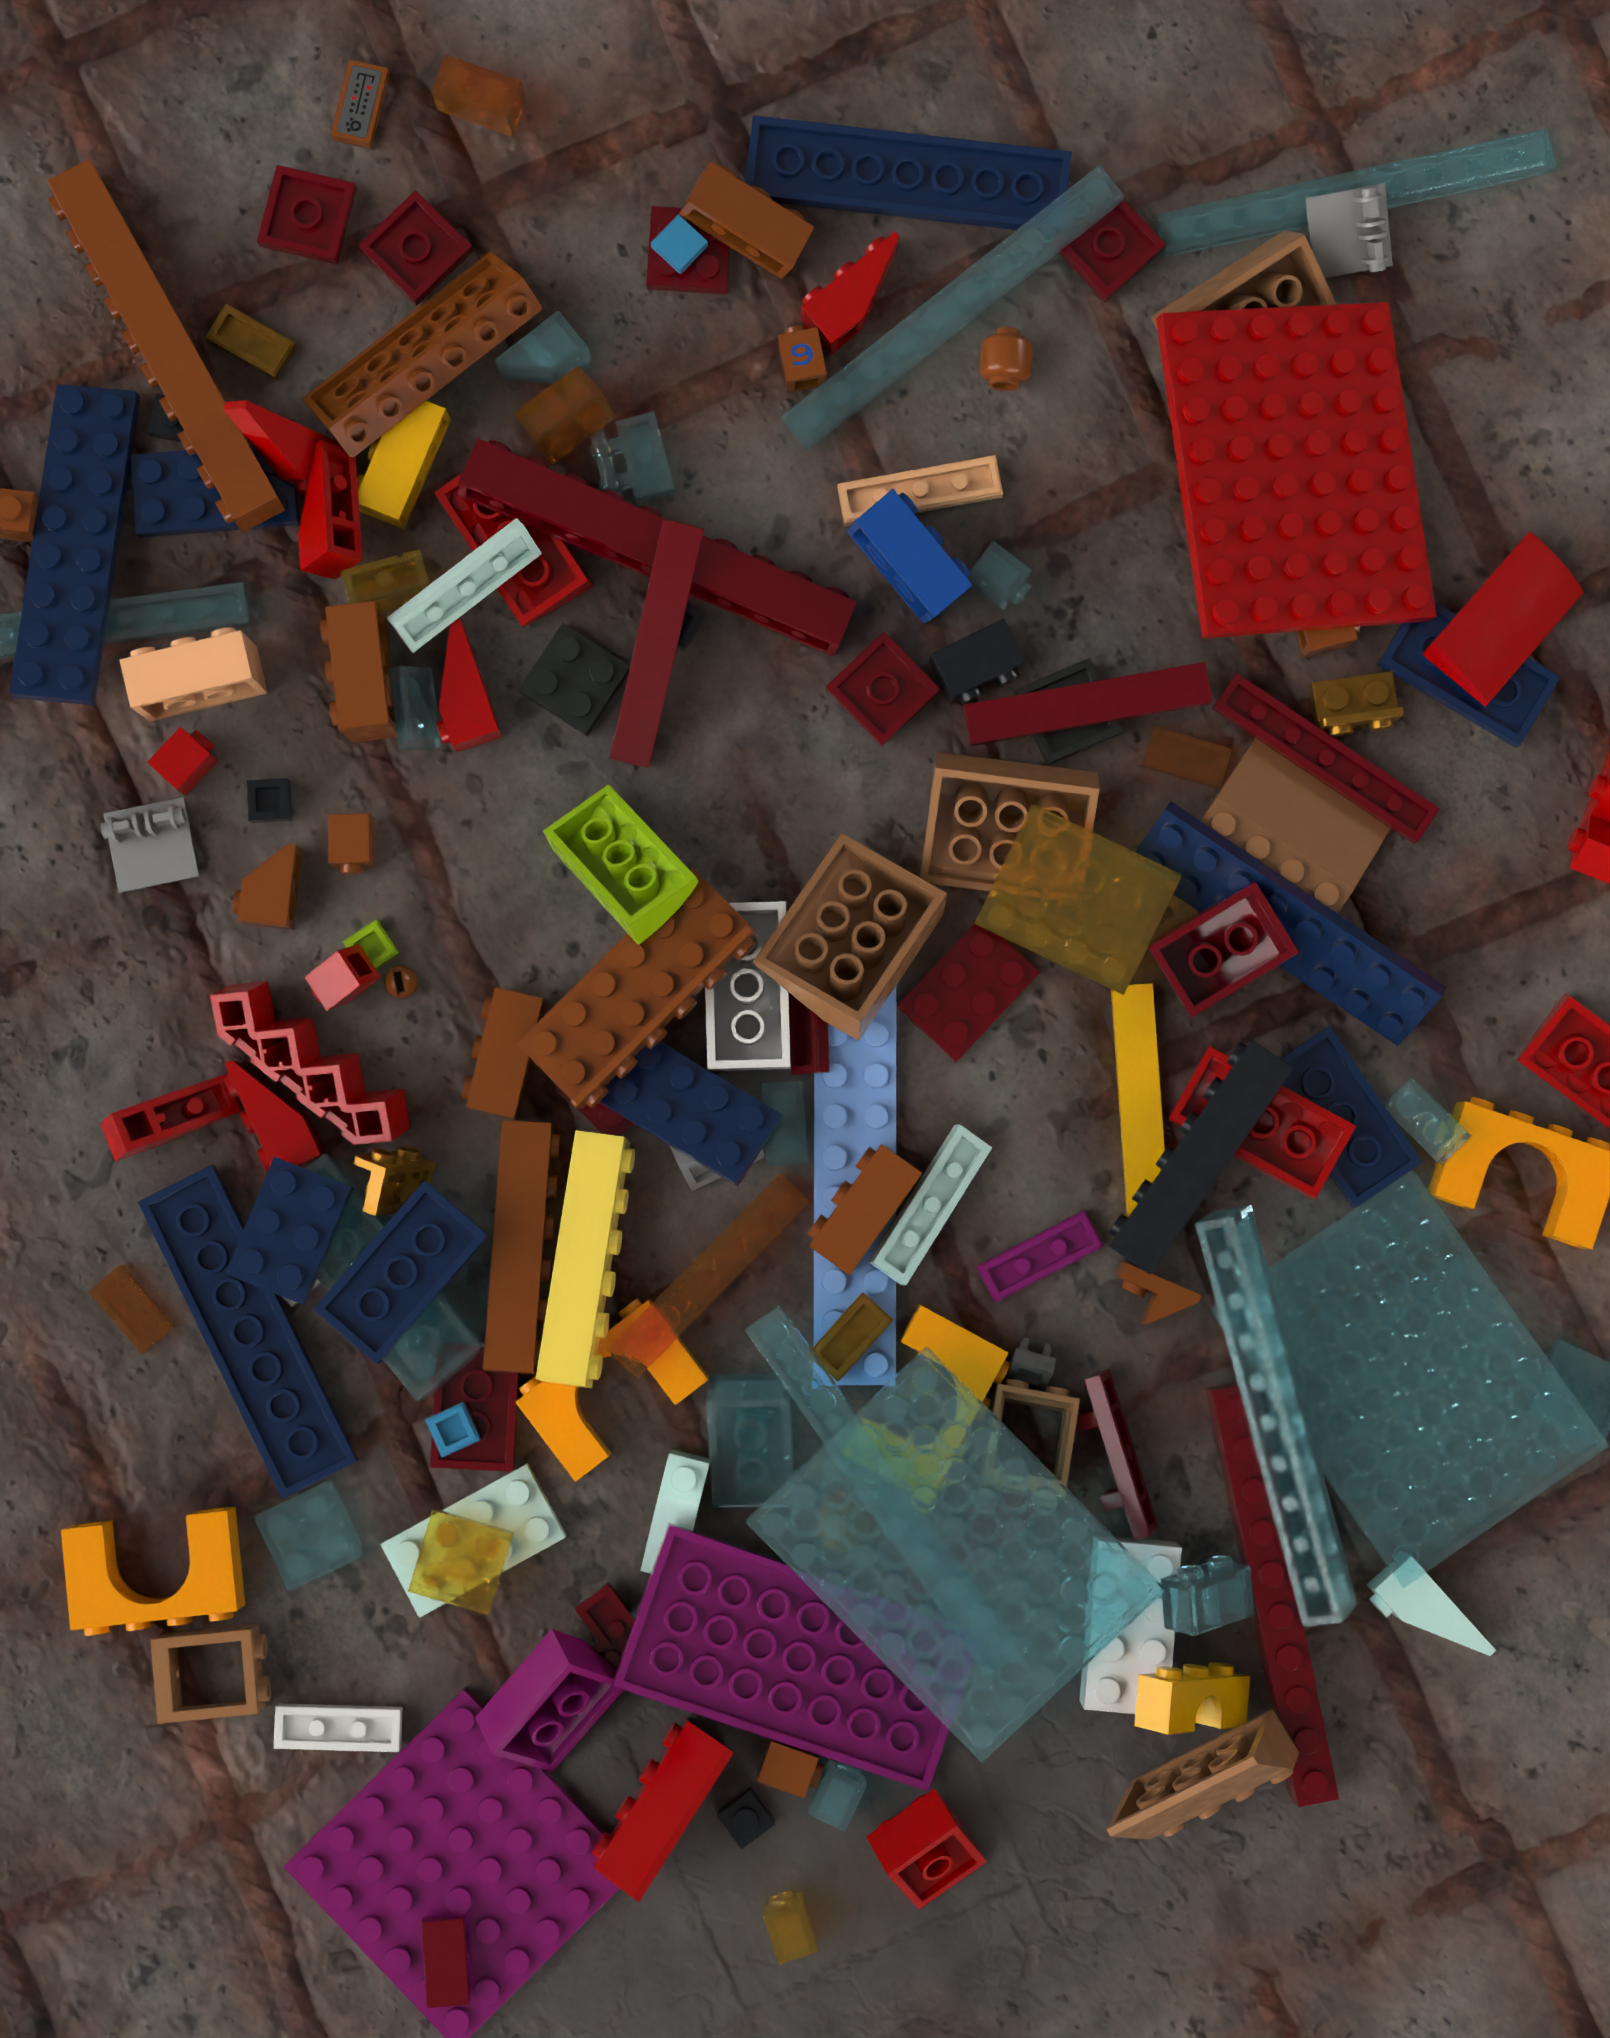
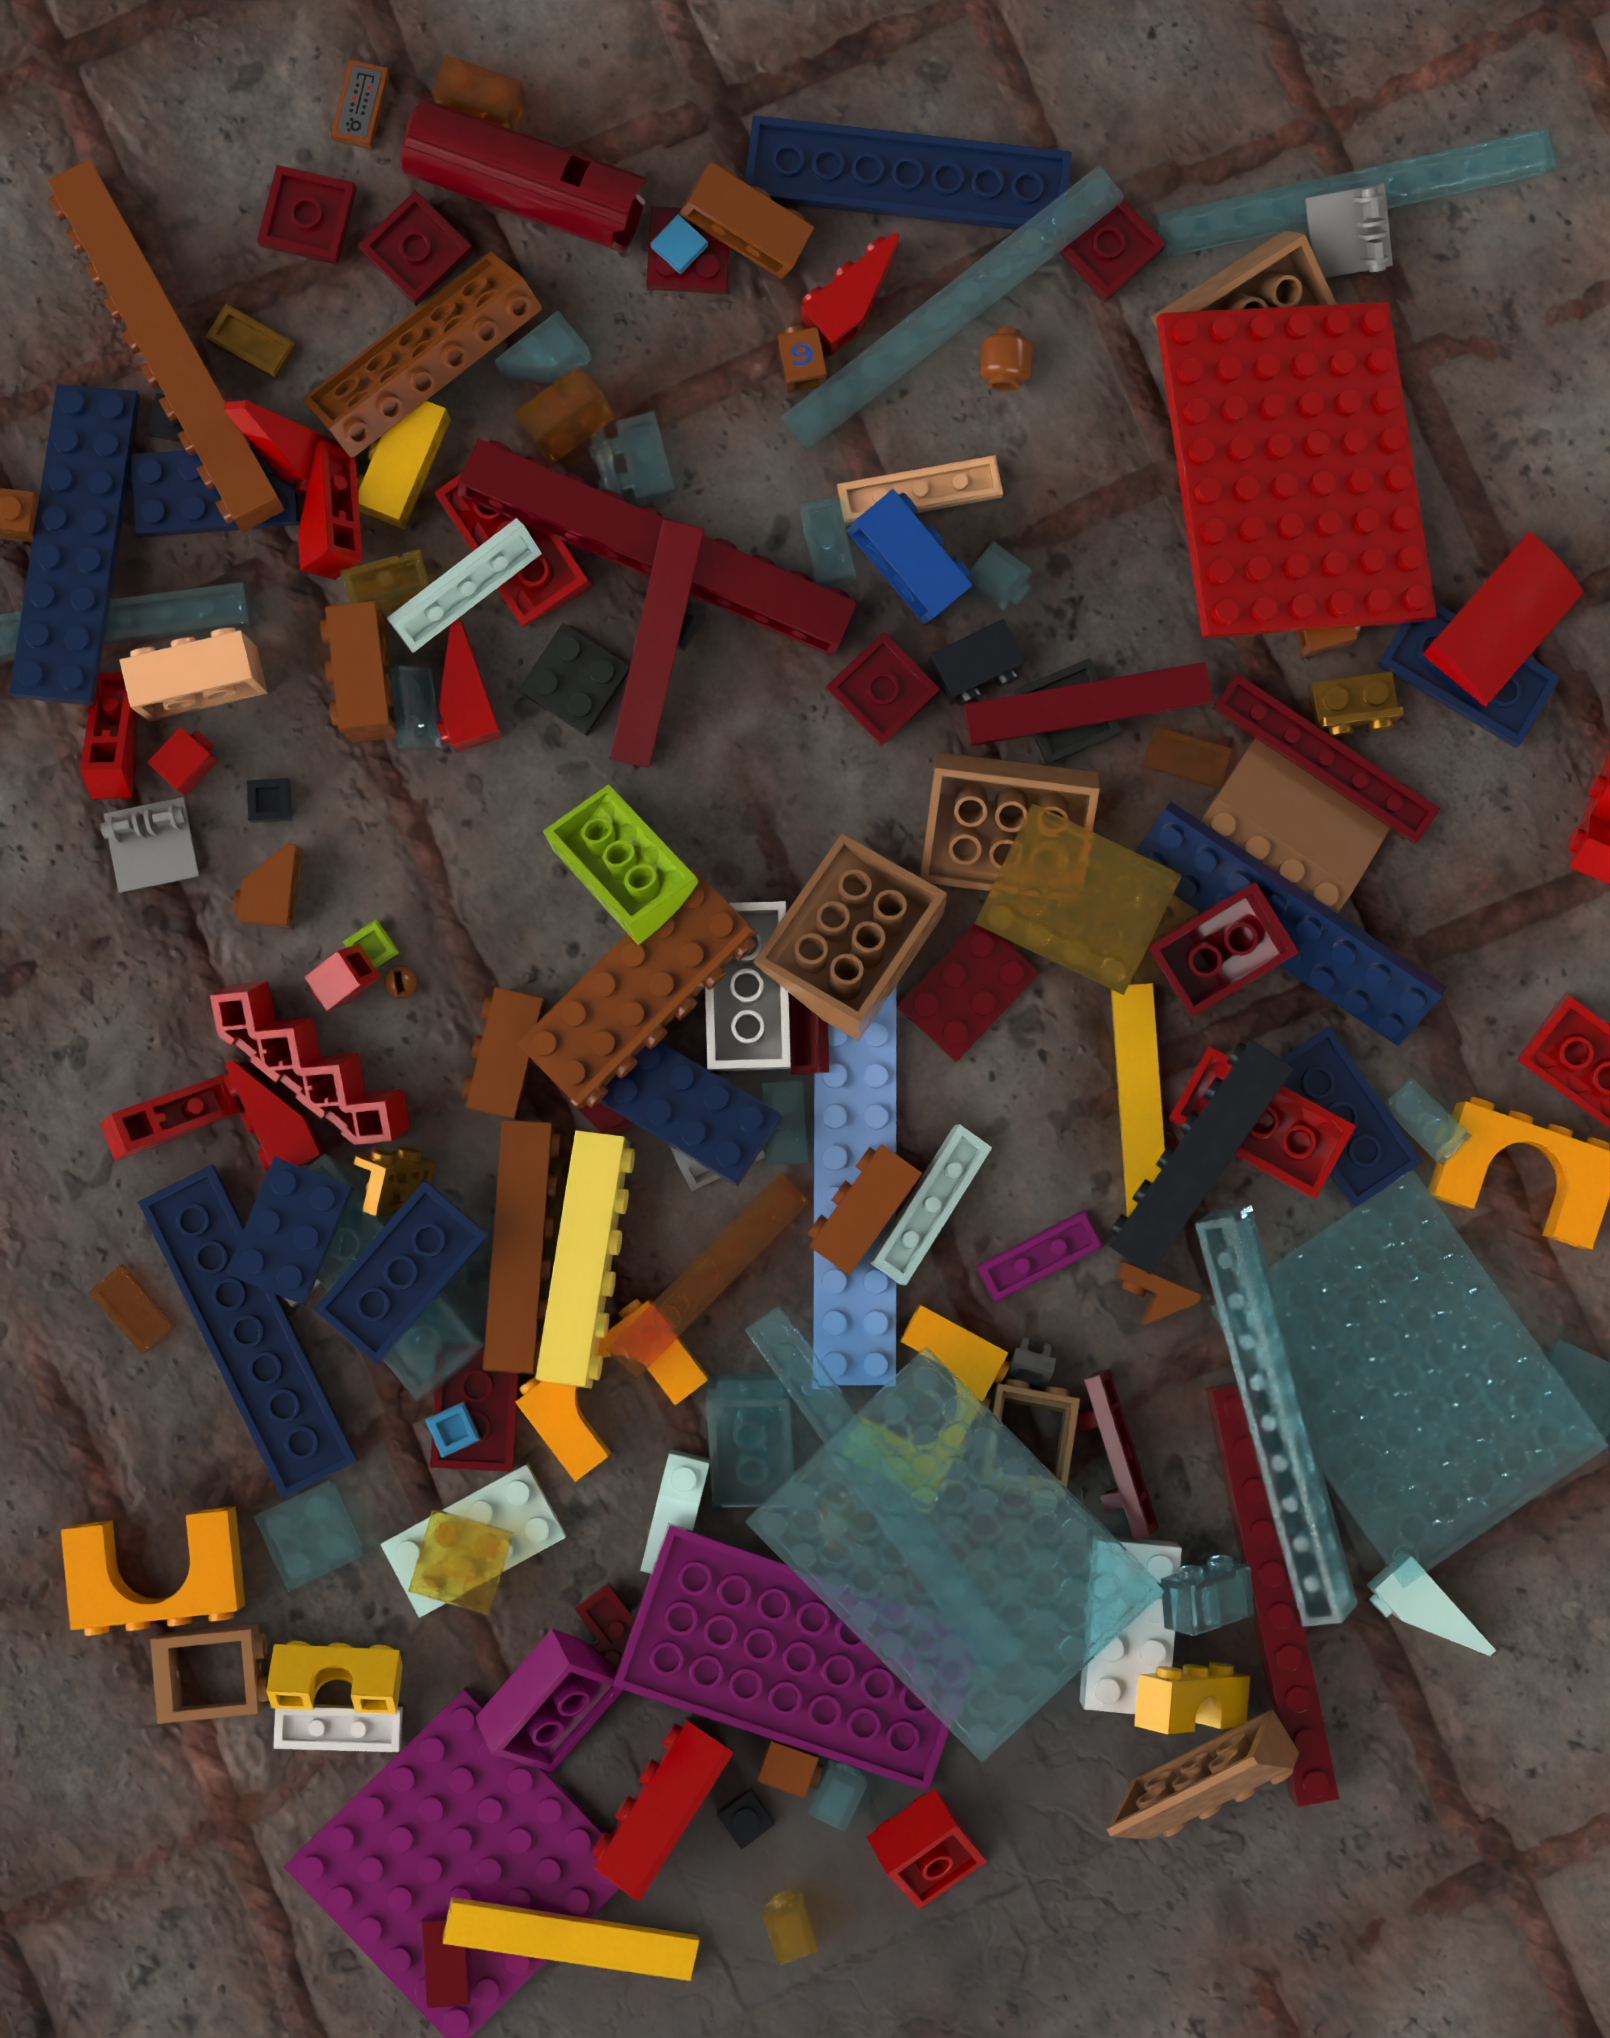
(110, 741): none -> red slope
(302, 1669): none -> yellow arch
(351, 842): dark orange brick -> none
(522, 175): none -> dark red piece
(570, 1939): none -> yellow tile
(827, 541): none -> clear light blue plate
(851, 1336): pearl gold tile -> none

